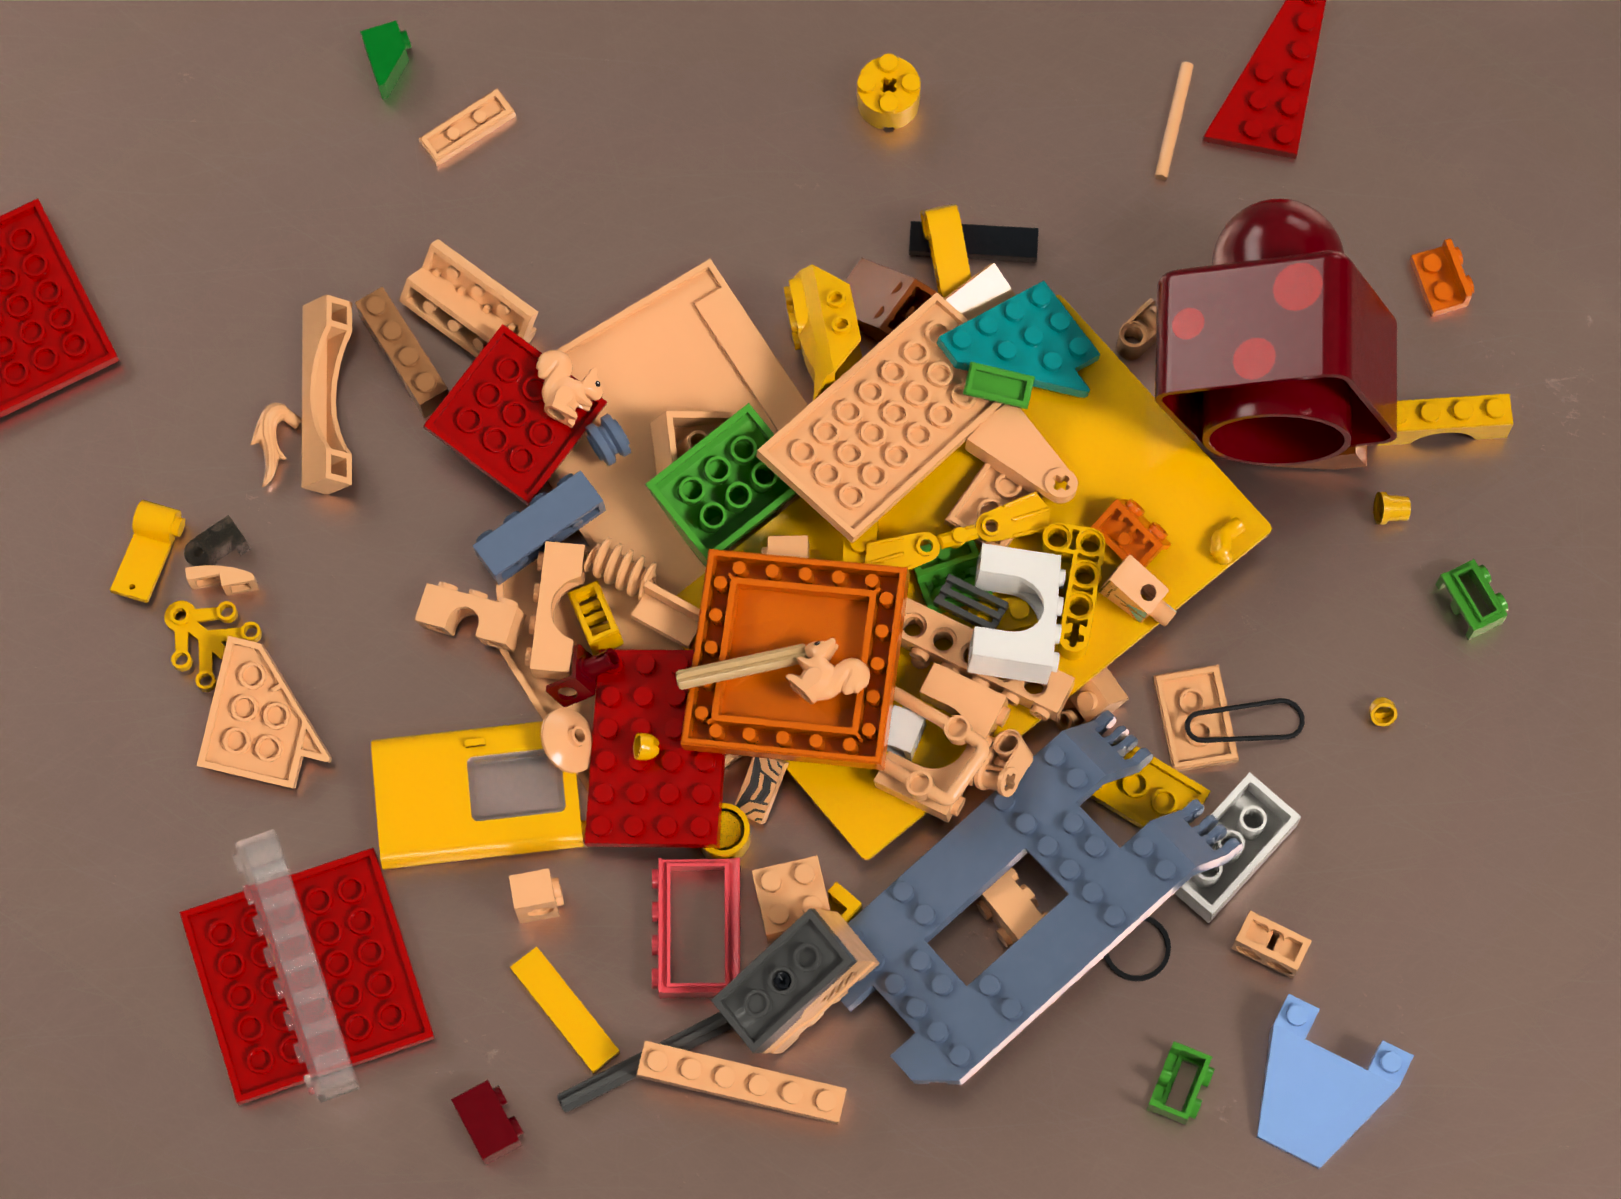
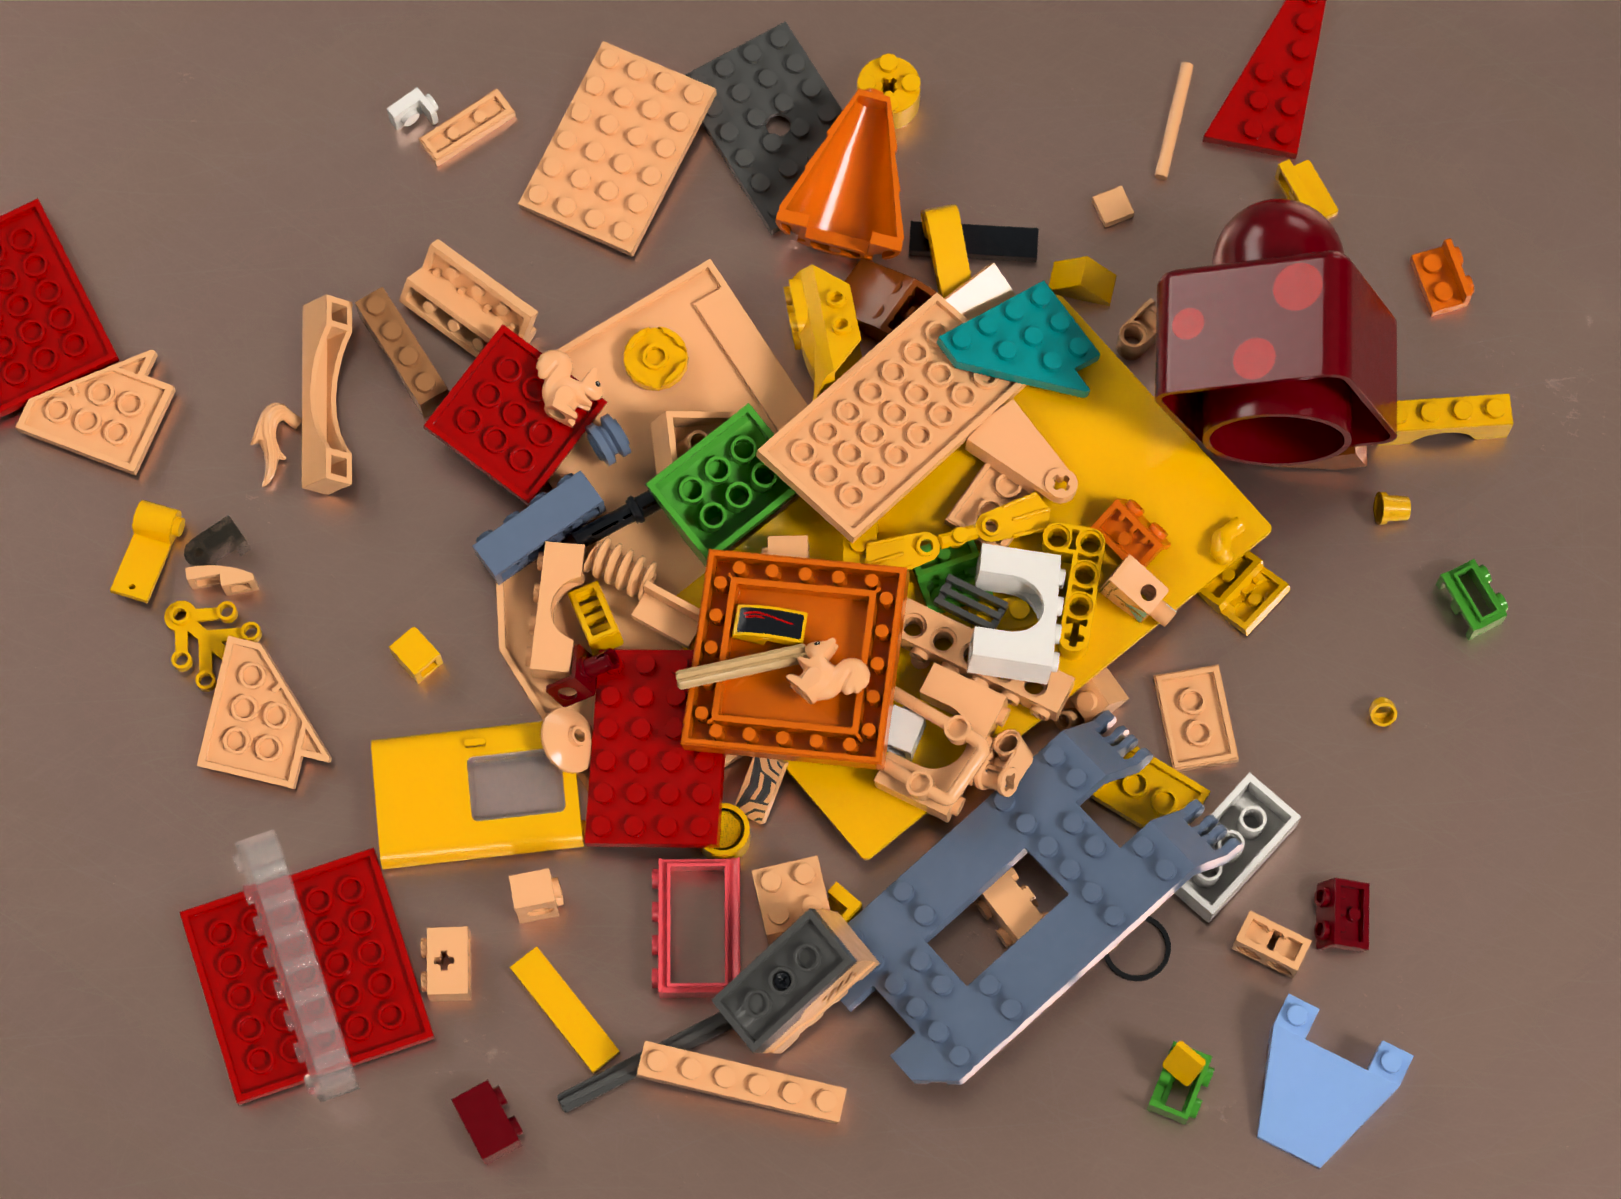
(103, 414): none -> light nougat wing
(387, 54): green slope -> none
(408, 109): none -> white bracket
(416, 654): none -> yellow panel
(445, 607): light nougat arch -> none
(456, 981): none -> light nougat brick
(617, 148): none -> light nougat plate
(634, 510): none -> black pin
(645, 746): yellow hinge -> none
(655, 358): none -> yellow tile
(753, 85): none -> dark grey plate
(769, 623): none -> slope
(850, 186): none -> orange cone
(998, 385): bright green tile -> none
(1083, 280): none -> yellow slope
(1113, 206): none -> light nougat tile
(1184, 1063): none -> yellow slope
(1245, 593): none -> yellow slope
(1245, 738): black piece -> none
(1304, 185): none -> yellow panel
(1342, 915): none -> dark red bracket

